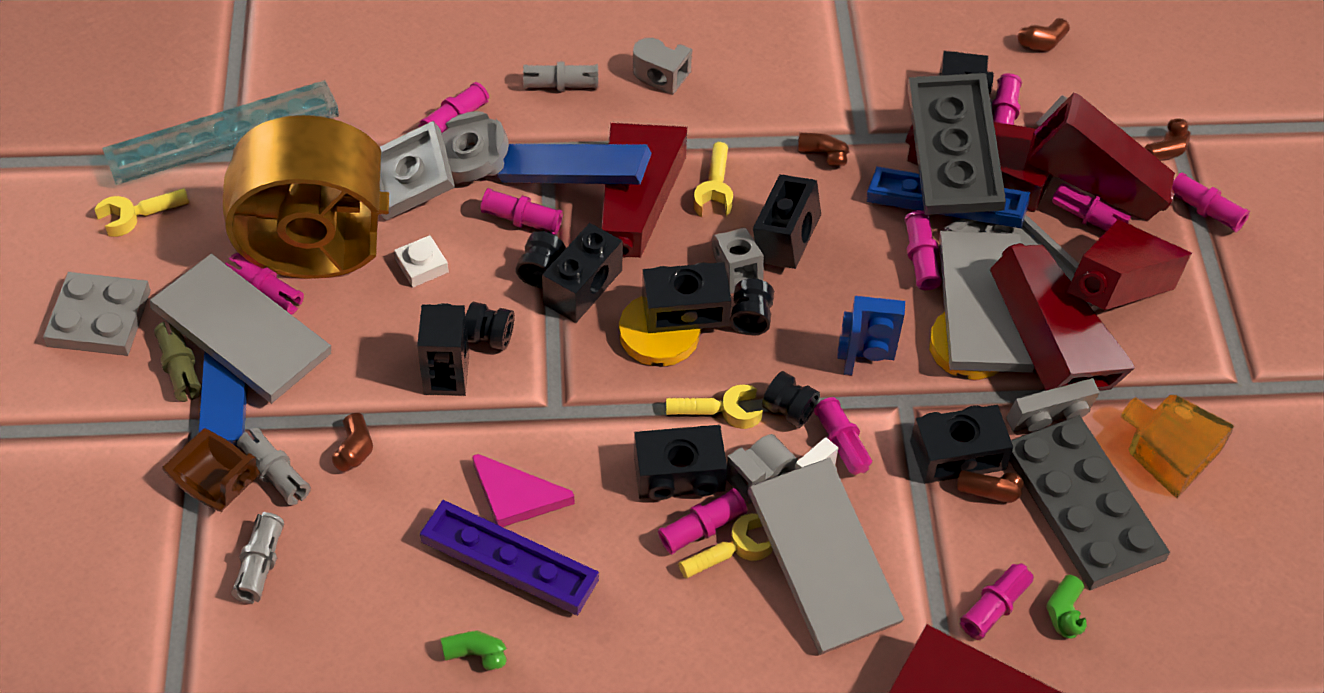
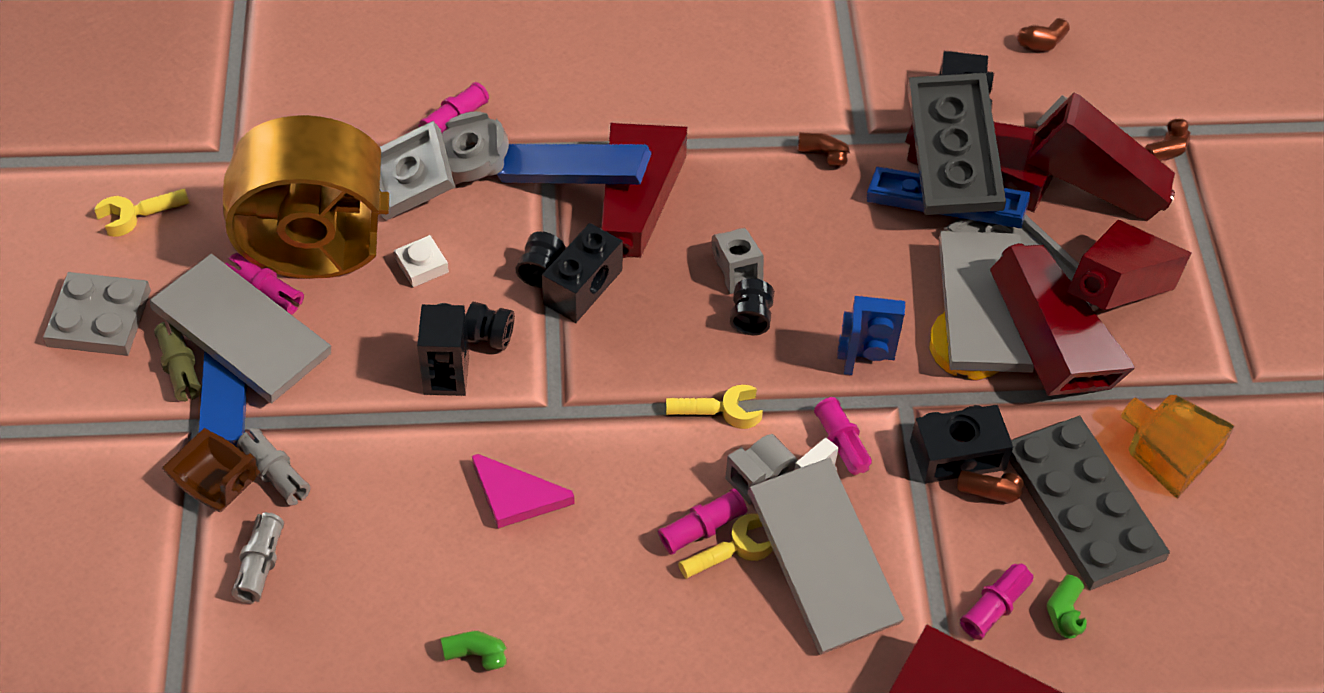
(212, 133): clear light blue plate -> none
(356, 446): copper arm -> none
(510, 557): dark purple plate -> none
(521, 211): dark pink pin -> none
(560, 76): light grey pin -> none
(657, 347): yellow tile -> none
(661, 65): light grey leg -> none
(686, 297): black brick -> none
(696, 447): black brick -> none
(715, 188): light yellow piece -> none
(787, 220): black brick -> none
(790, 399): black wheel -> none
(923, 250): dark pink pin -> none
(1005, 105): dark pink pin -> none
(1047, 406): light grey plate -> none
(1087, 208): dark pink axle -> none
(1209, 202): dark pink pin -> none

